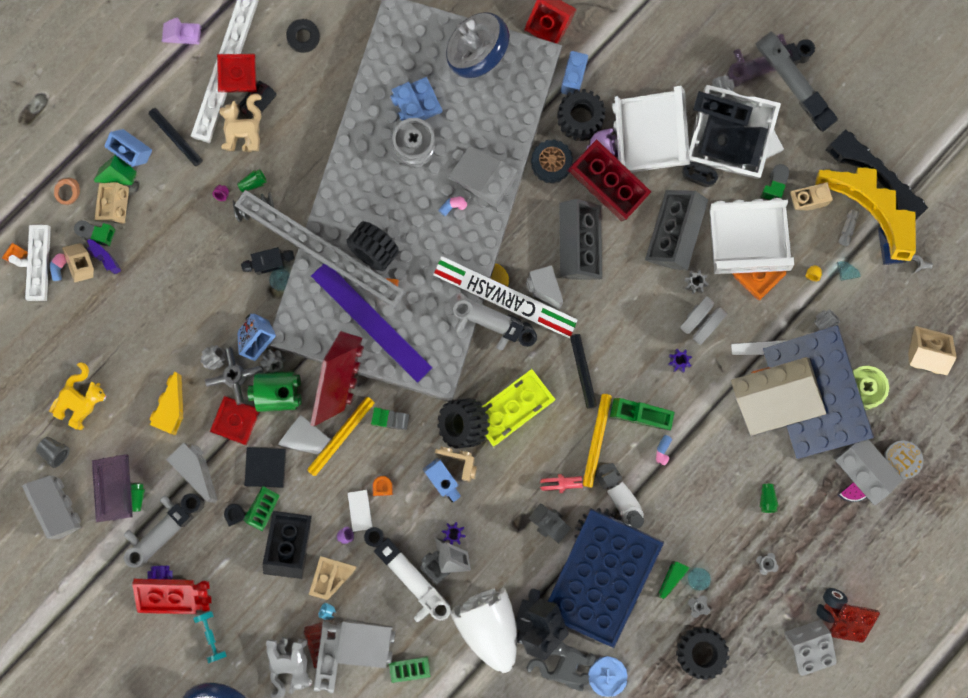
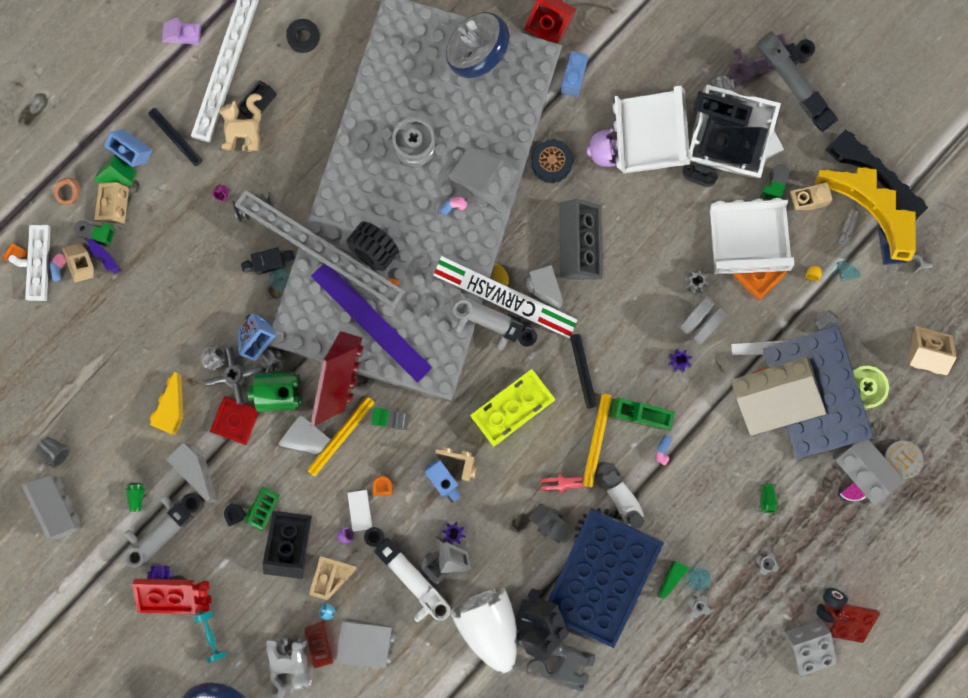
(72, 399): yellow animal -> none
(112, 488): clear purple piece -> none
(236, 72): red tile -> none
(252, 181): green cone -> none
(265, 467): black tile -> none
(327, 657): light grey plate -> none
(416, 100): medium blue plate -> none
(426, 669): green slope -> none
(452, 419): black tyre -> none
(581, 100): black tyre -> none
(607, 676): light blue tile -> none
(609, 180): dark red slope -> none
(677, 229): dark grey slope -> none
(718, 659): black tyre -> none

